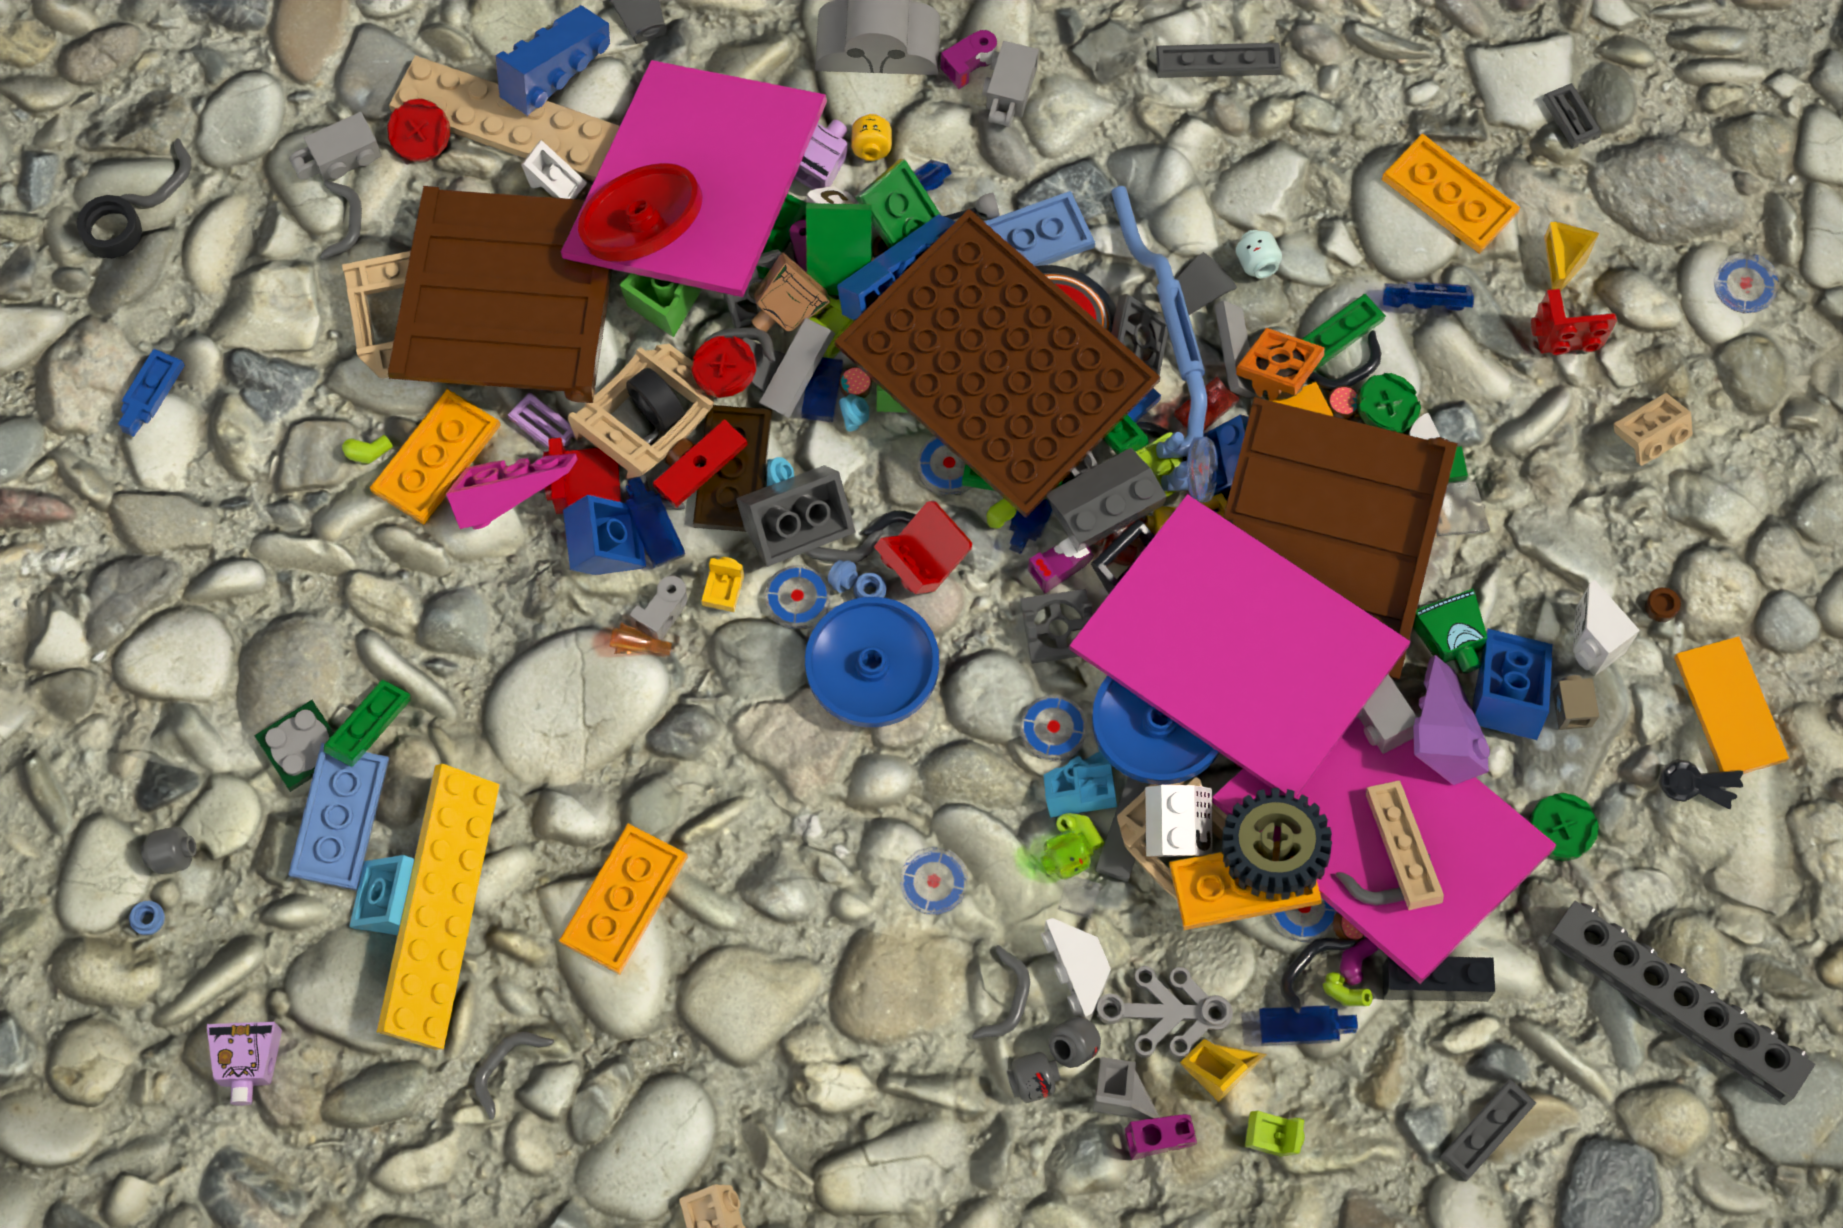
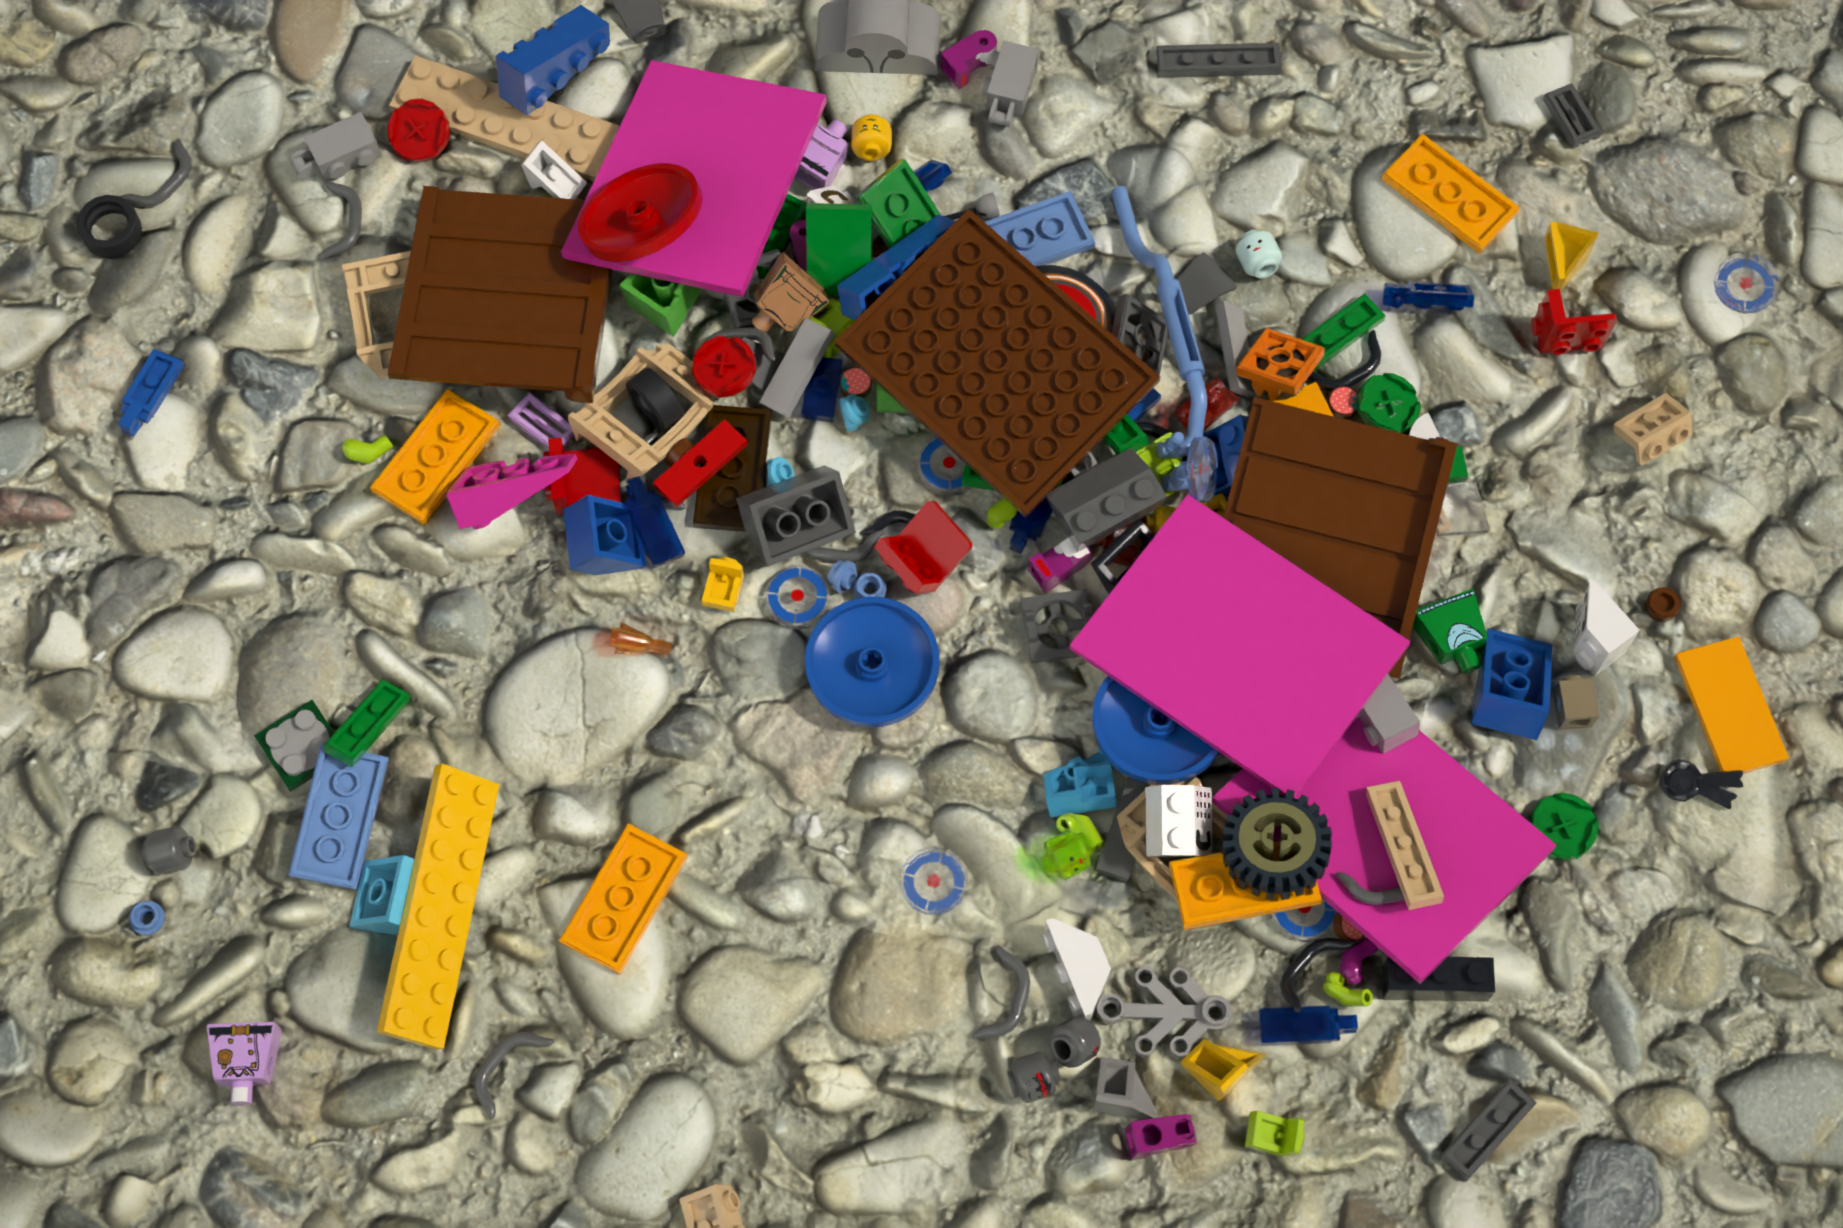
(662, 609): light grey leg -> none
(1053, 728): tile -> none
(1447, 730): medium lavender wedge -> none
(1687, 1020): dark grey brick -> none

